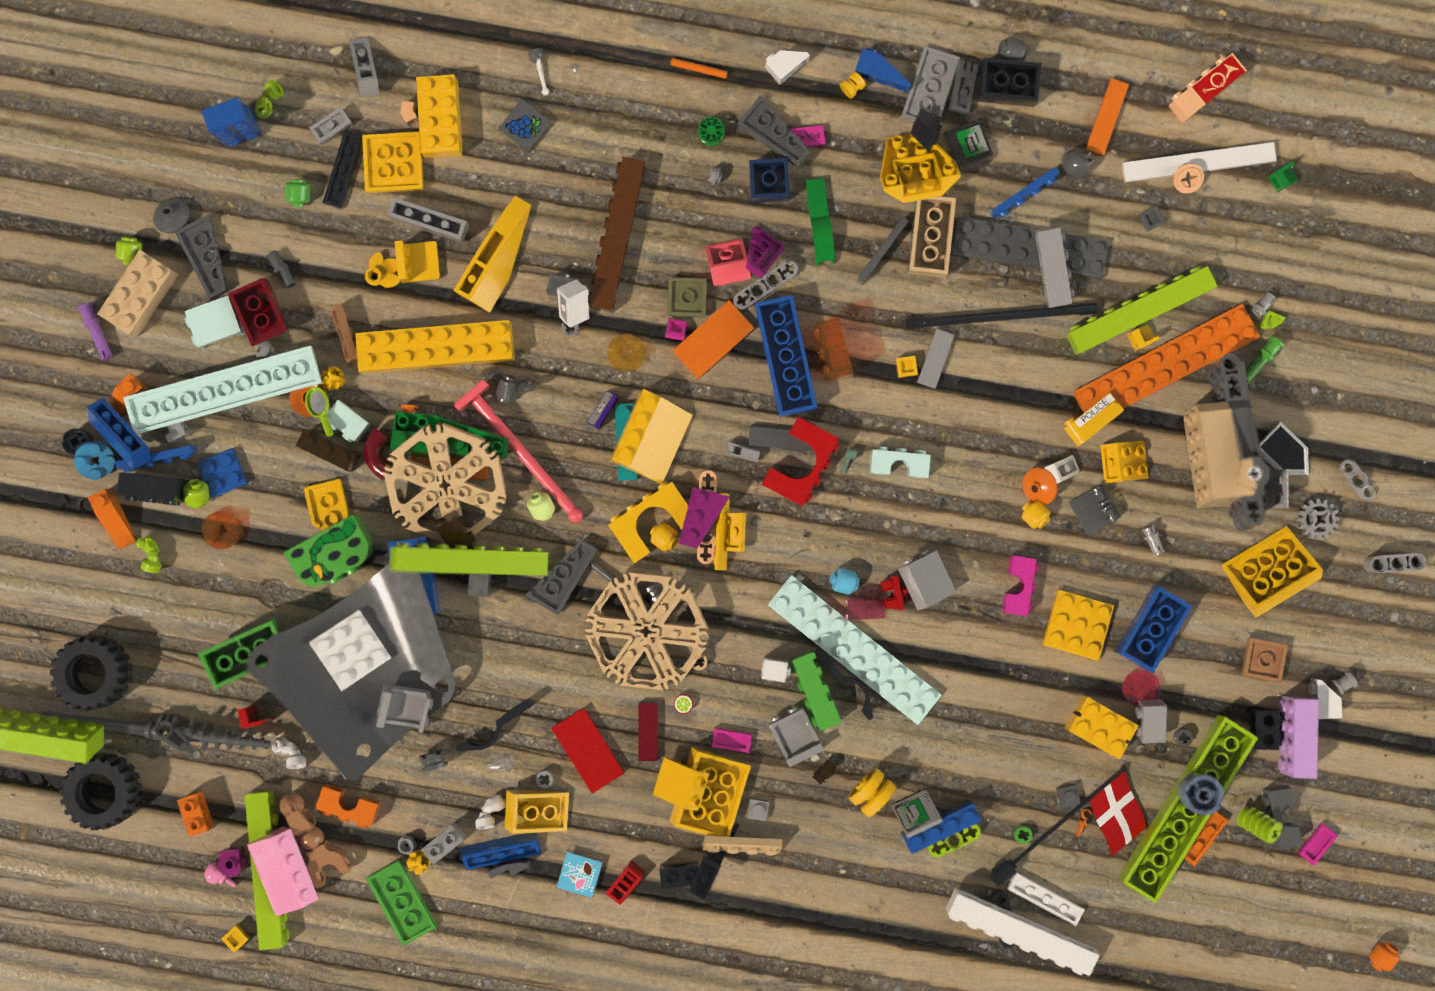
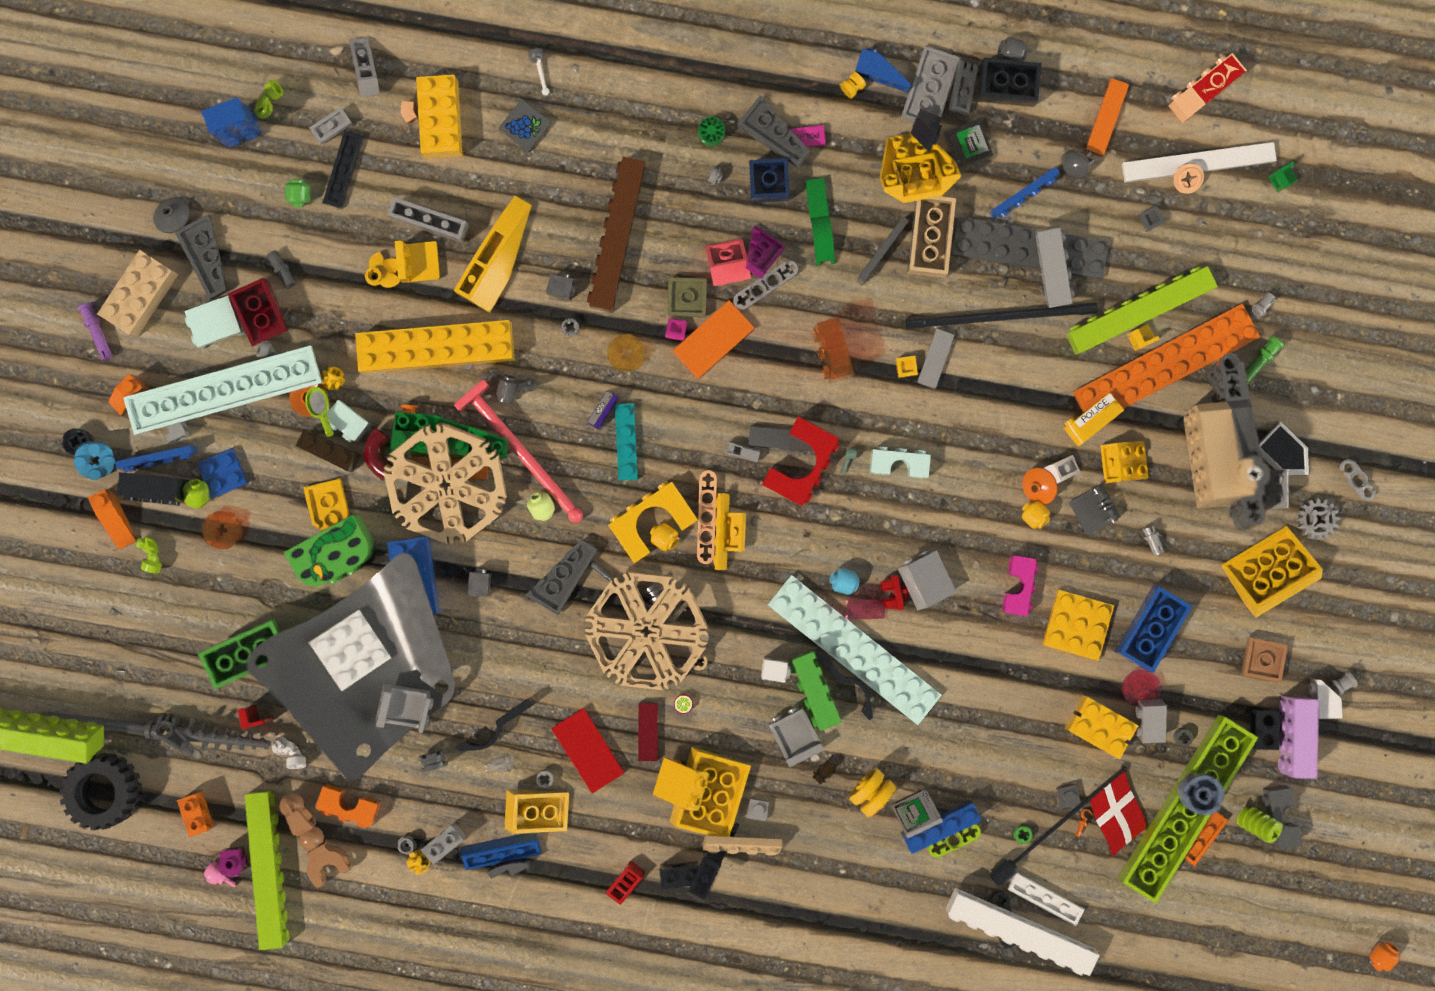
(66, 673): black tyre -> none
(118, 433): blue brick -> none
(127, 249): lime head -> none
(235, 938): yellow plate -> none
(282, 871): bright pink slope -> none
(344, 333): medium nougat plate -> none
(392, 162): yellow plate -> none
(401, 902): bright green tile -> none
(454, 532): dark brown brick -> none
(468, 561): lime brick -> none
(492, 804): white arm -> none
(573, 303): white brick -> none
(579, 874): medium azure tile -> none
(651, 436): yellow slope -> none
(699, 68): orange bar -> none
(700, 515): magenta wing -> none
(731, 740): dark pink tile -> none
(785, 64): white slope -> none
(785, 356): blue brick -> none
(1271, 320): lime tile -> none
(1317, 844): dark pink tile -> none
(1403, 563): light grey beam -> none

